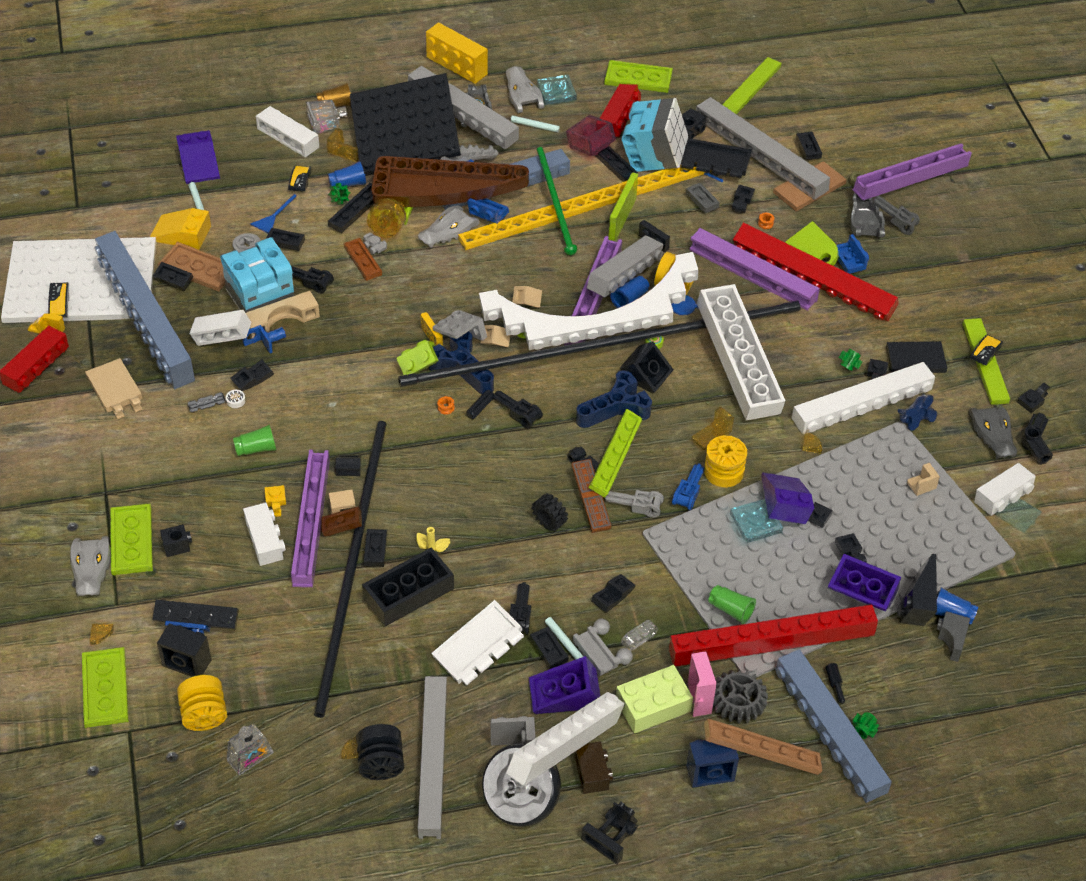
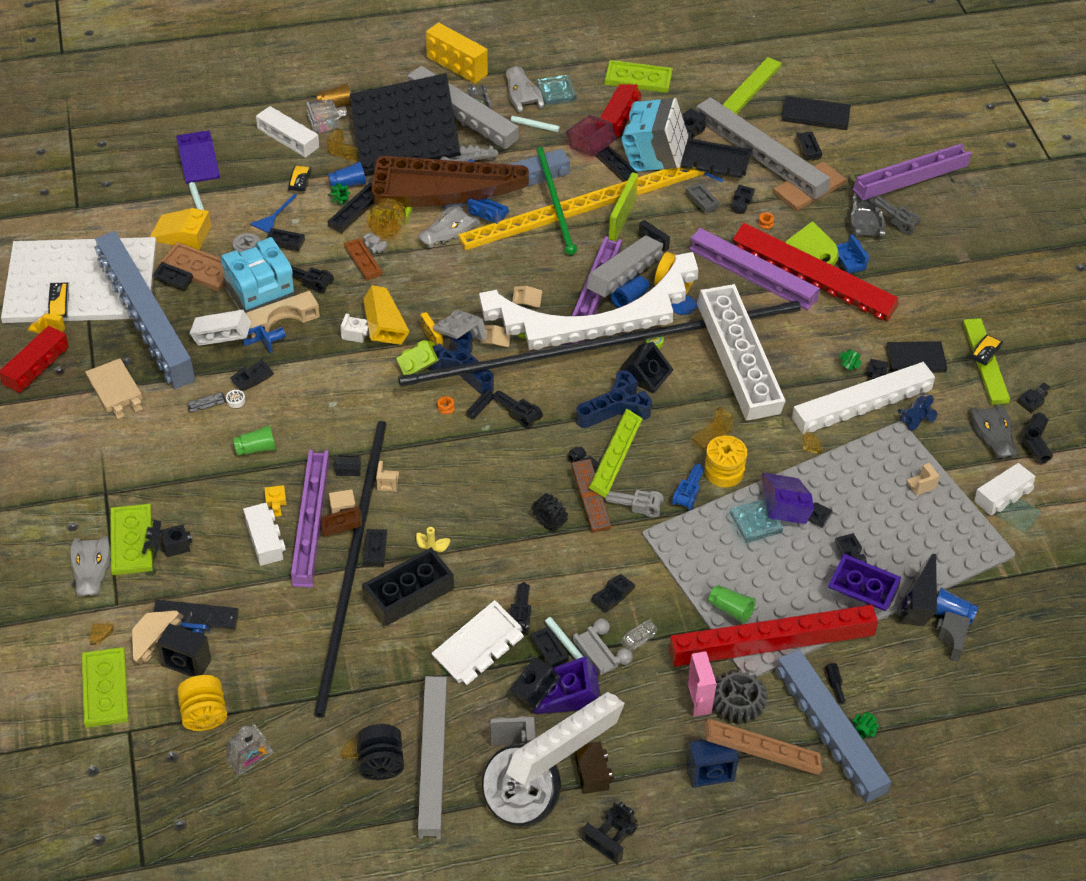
(149, 630): none -> tan slope
(152, 534): none -> black plate
(354, 329): none -> white brick
(383, 317): none -> yellow slope
(386, 479): none -> tan panel
(534, 683): none -> black brick
(654, 699): yellowish green brick -> none
(816, 113): none -> black tile

